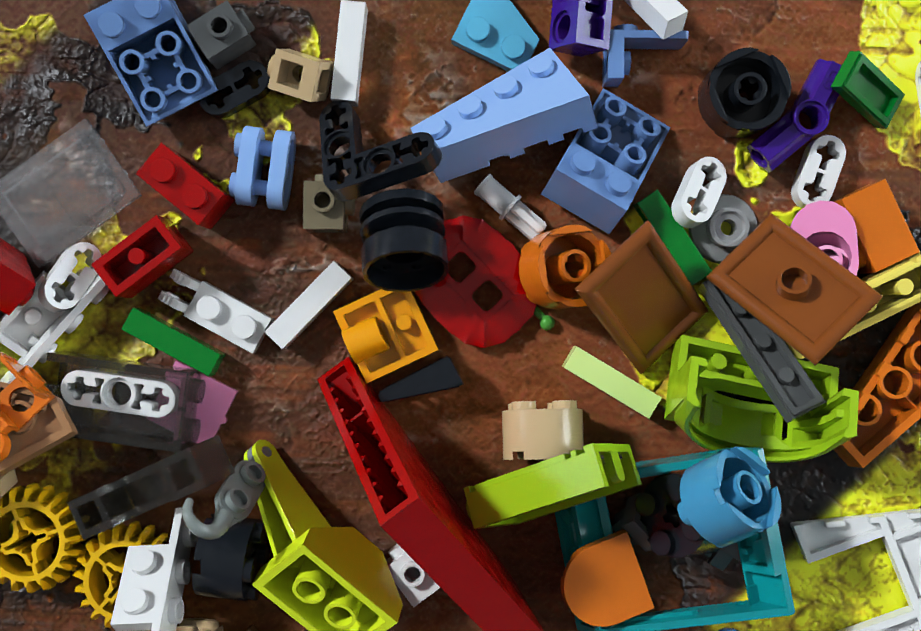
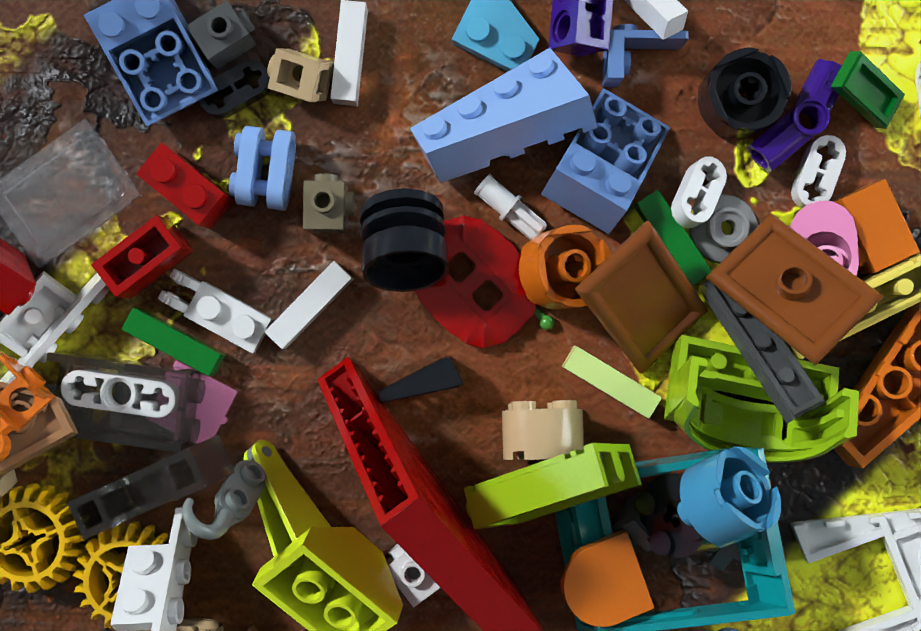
(63, 271): white beam -> none
(231, 561): black brick -> none
(361, 164): black beam -> none
(384, 332): light orange plate -> none

